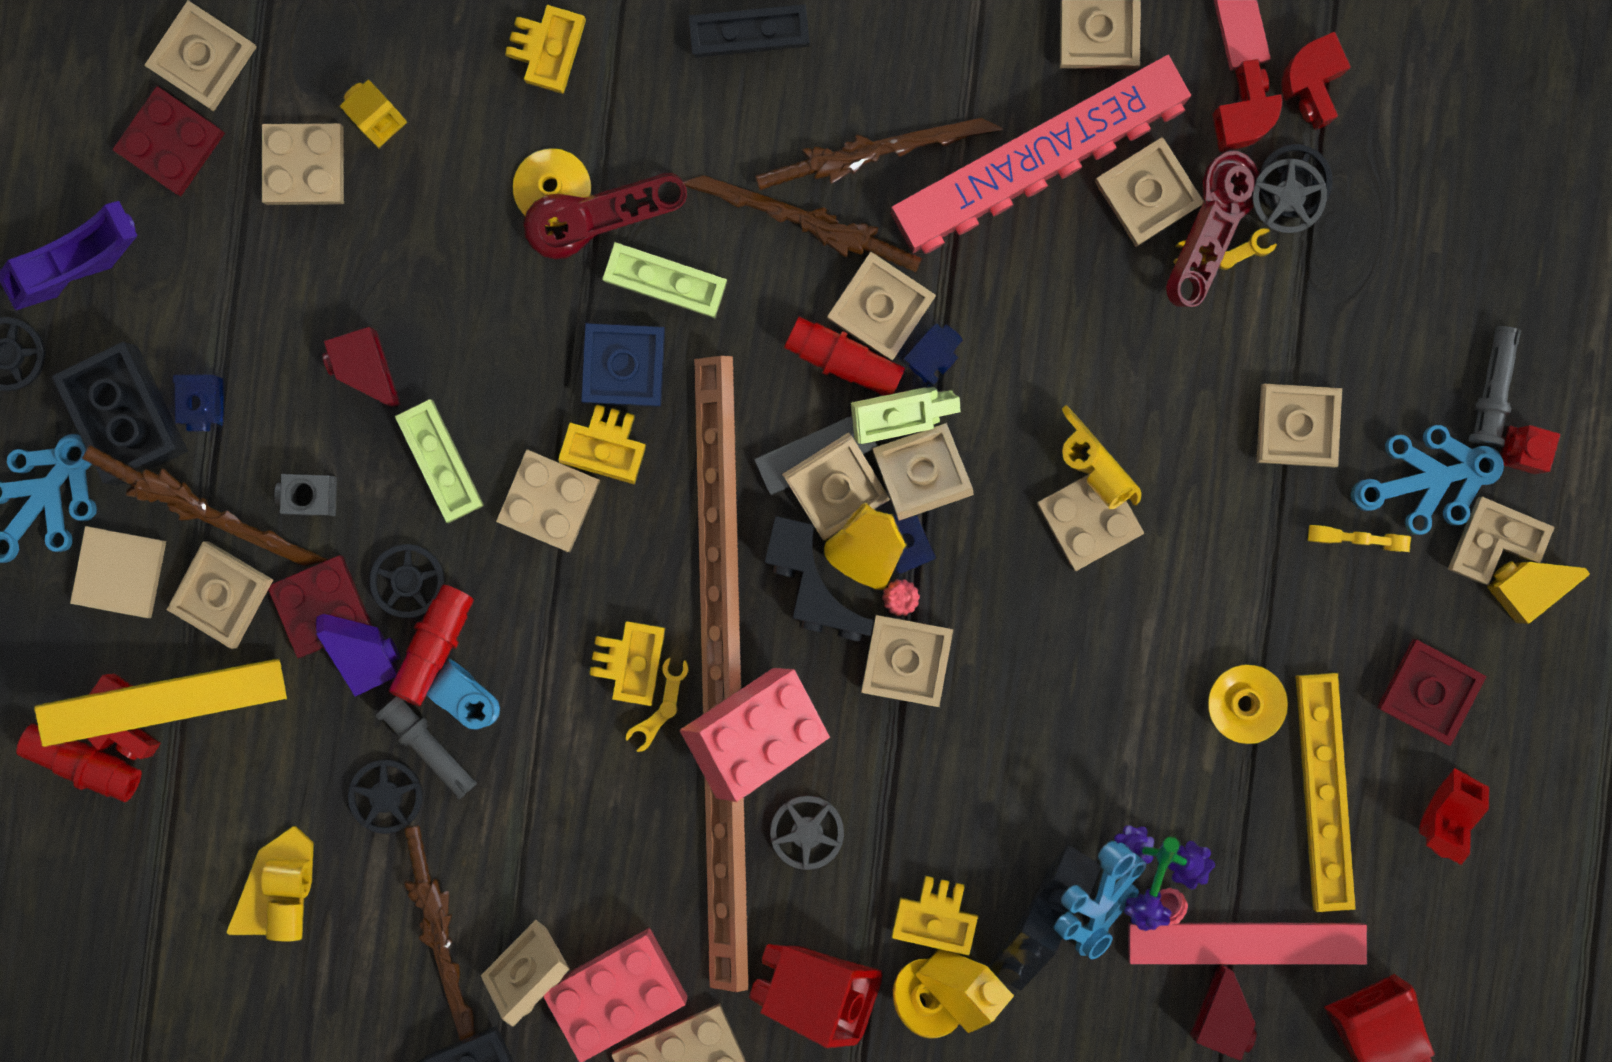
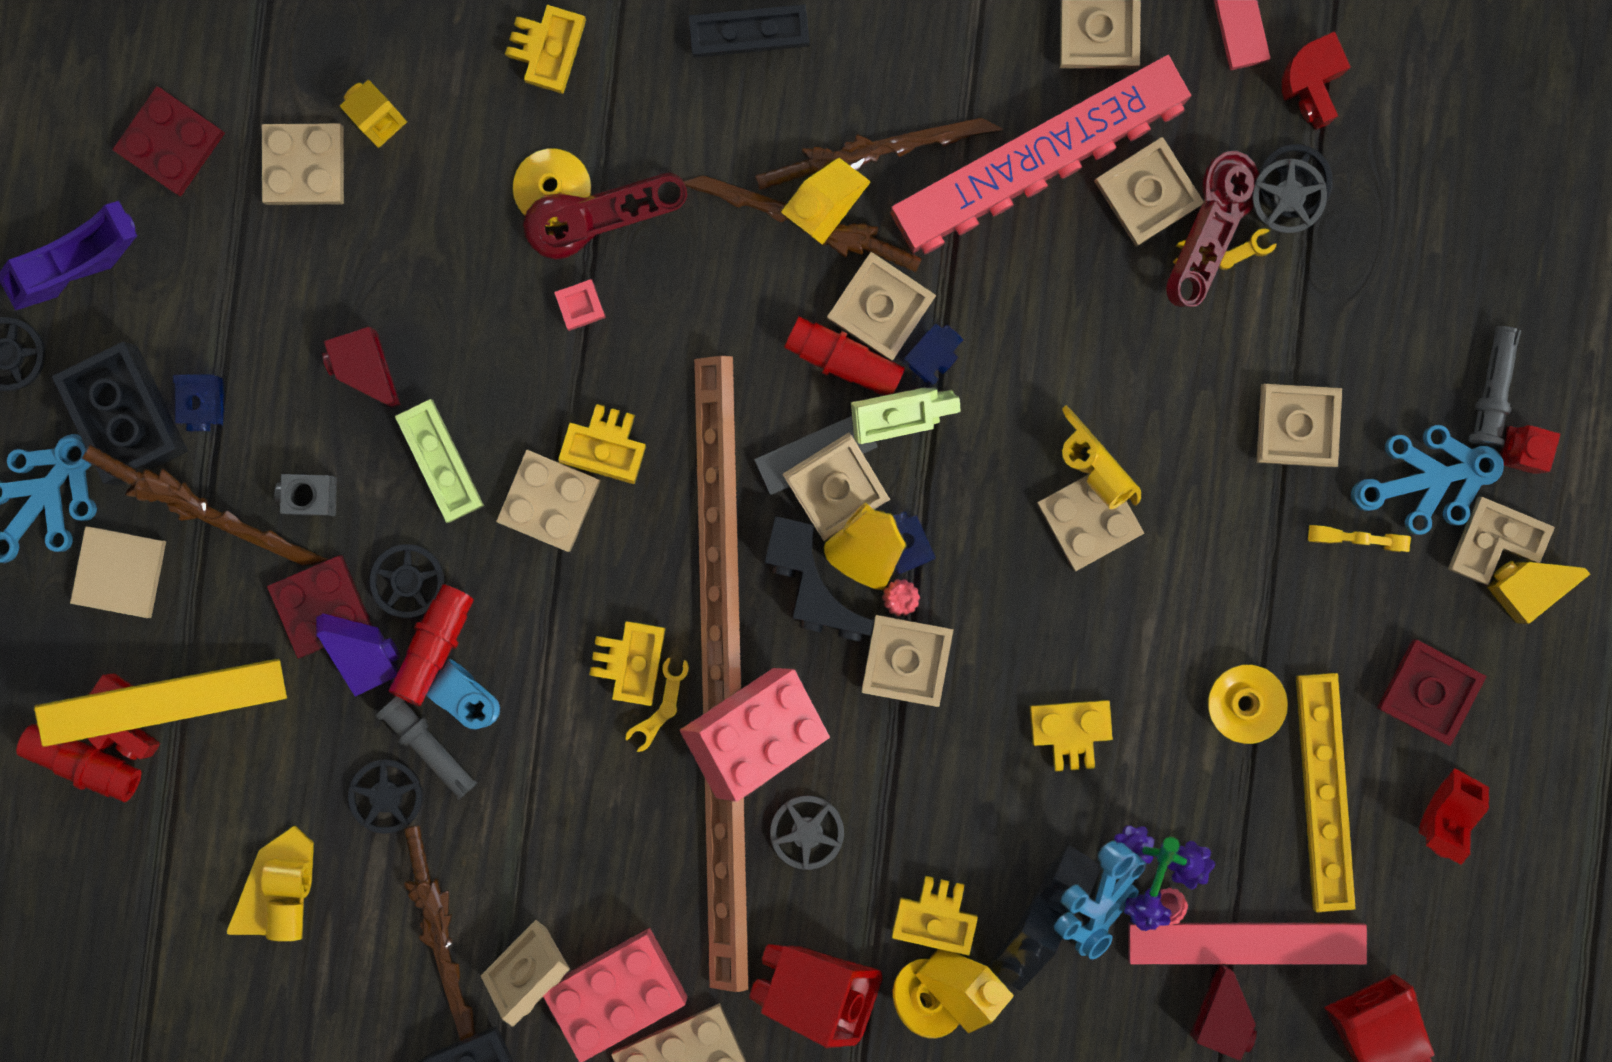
(200, 55): tan plate -> none
(219, 594): tan plate -> none
(580, 305): none -> coral plate
(623, 365): dark blue plate -> none
(664, 280): yellowish green plate -> none
(825, 199): none -> yellow slope
(922, 471): tan plate -> none
(1071, 730): none -> yellow hinge
(1249, 120): red brick -> none

